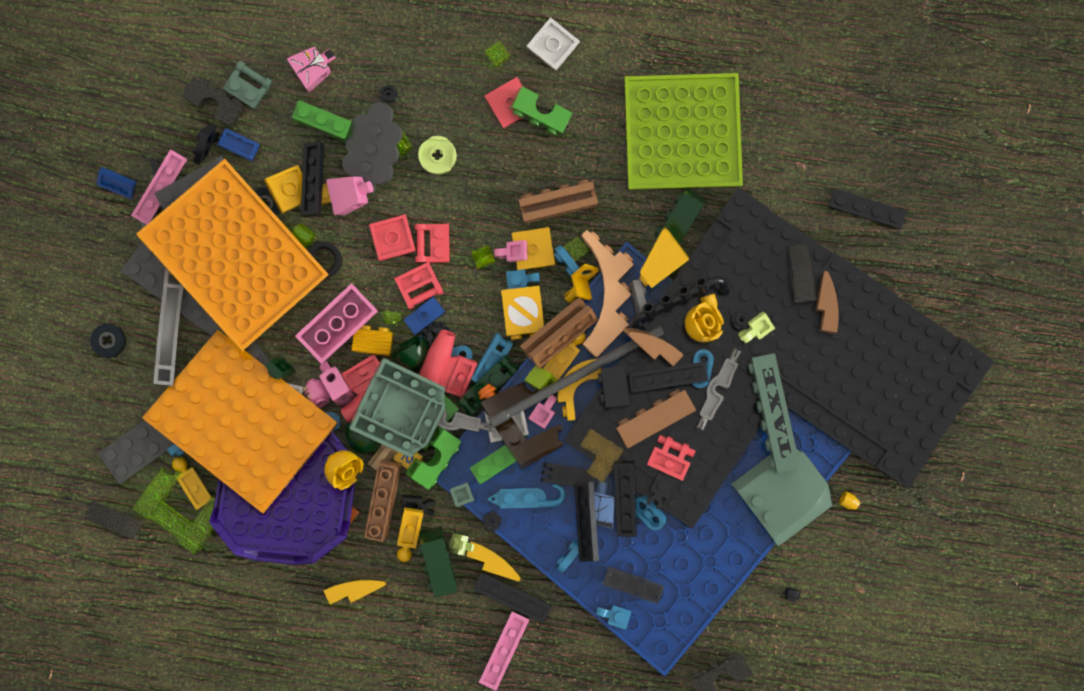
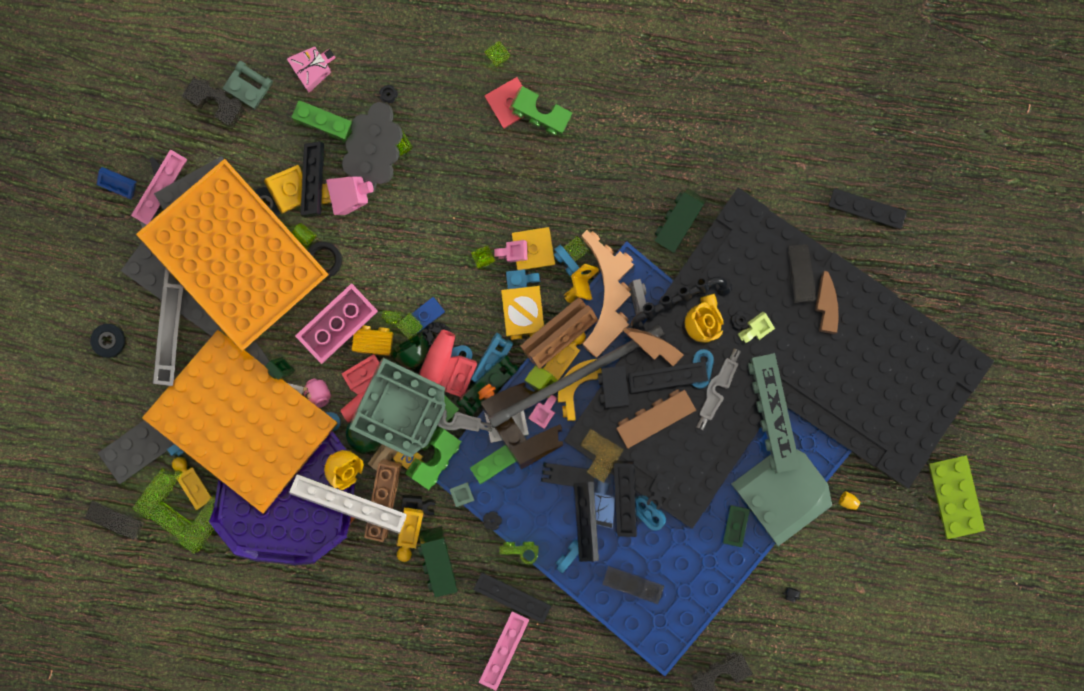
(206, 138): black plate -> none
(238, 144): blue plate -> none
(338, 388): bright pink torso -> none
(348, 504): none -> white plate
(352, 589): yellow slope -> none
(392, 237): coral plate -> none
(410, 326): none -> clear neon green plate
(416, 279): coral plate -> none
(430, 147): yellowish green plate -> none
(438, 243): coral plate -> none
(459, 544): yellowish green plate -> none
(493, 562): yellow slope -> none
(510, 548): none -> clear neon green plate
(527, 498): dark azure plate -> none
(553, 44): white plate -> none
(558, 202): medium nougat brick -> none
(616, 616): dark azure plate -> none
(663, 259): yellow slope -> none
(669, 463): coral plate -> none
(683, 131): lime plate -> none
(736, 526): none -> dark green plate
(956, 497): none -> lime plate

